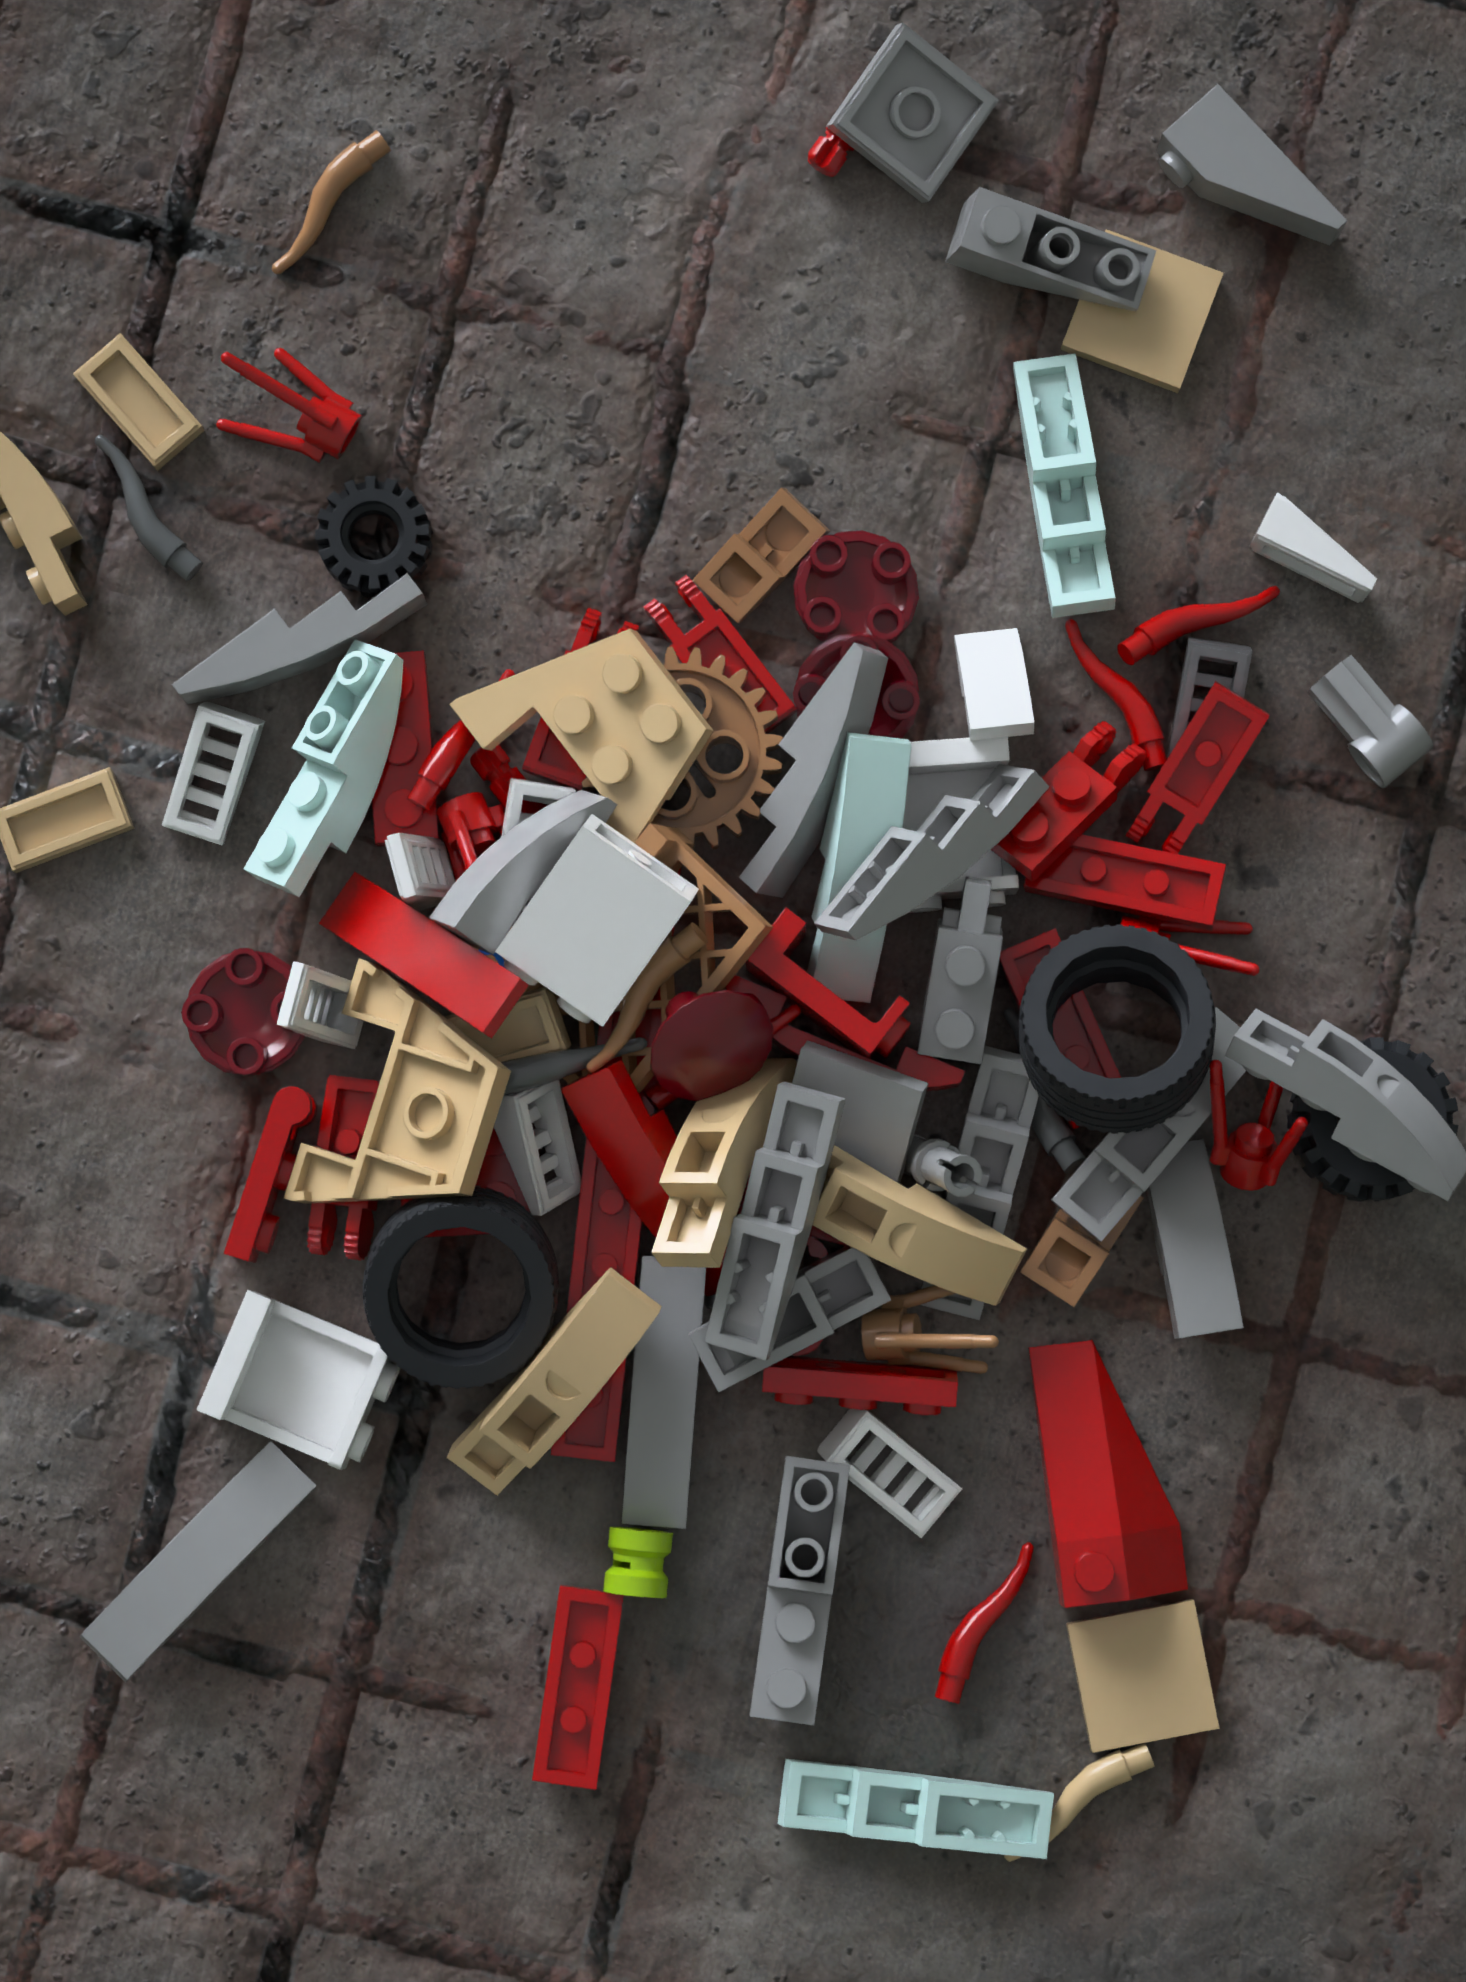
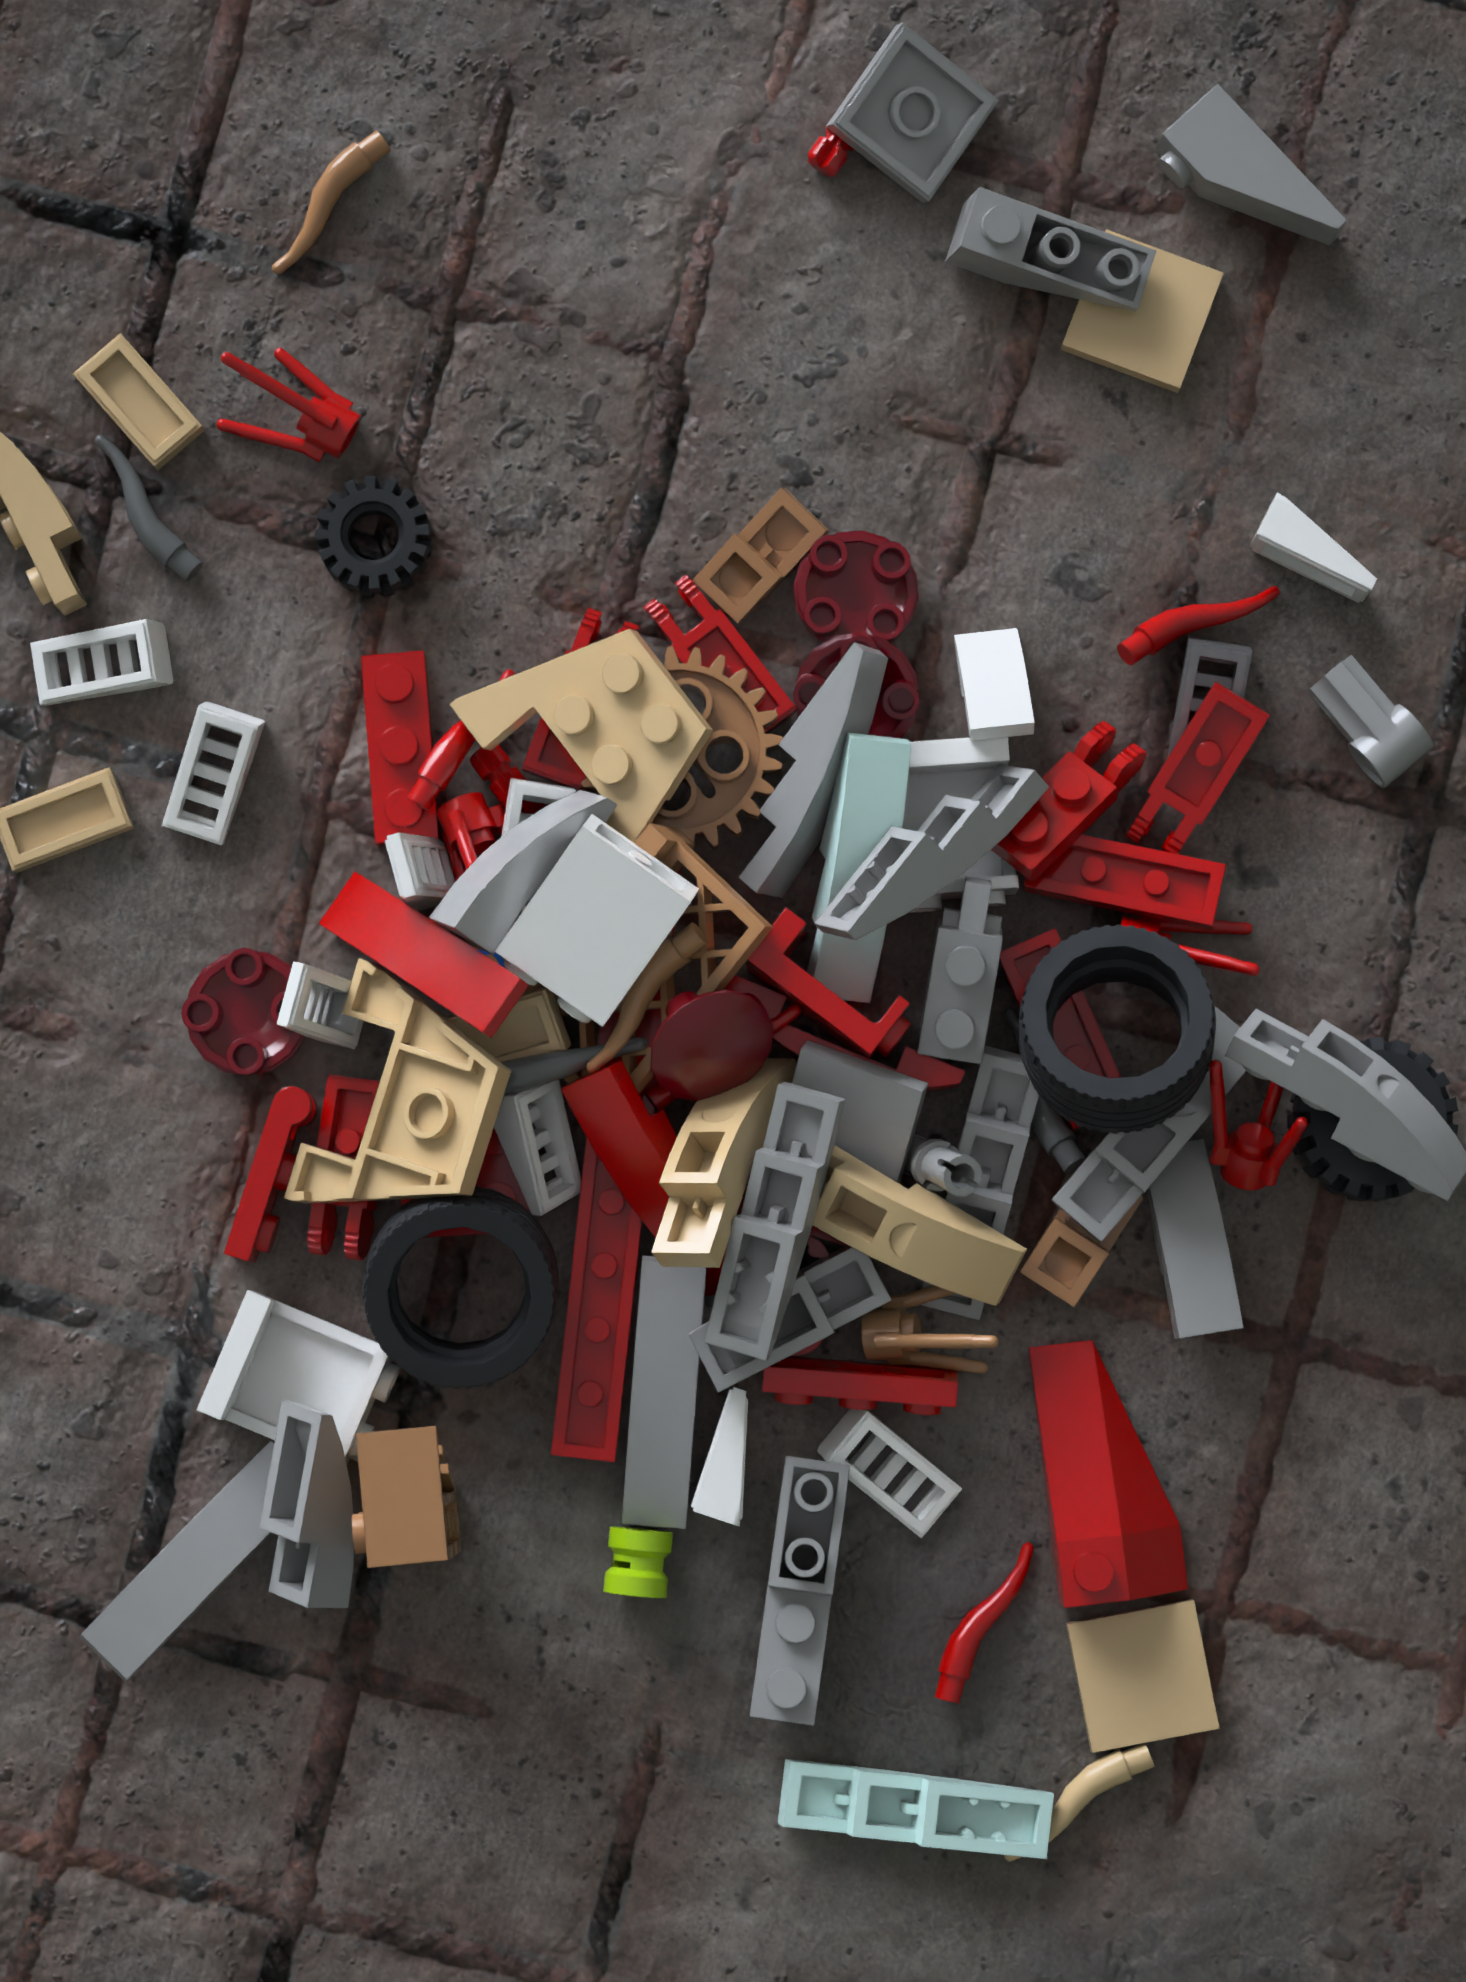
(152, 651): none -> white slope
(275, 652): light grey slope -> none
(309, 1510): none -> light grey slope
(345, 756): light aqua slope -> none
(405, 1499): none -> medium nougat wedge
(555, 1383): tan slope -> none
(578, 1687): red plate -> none
(722, 1477): none -> white slope
(1064, 485): light aqua slope -> none
(1137, 711): red animal -> none

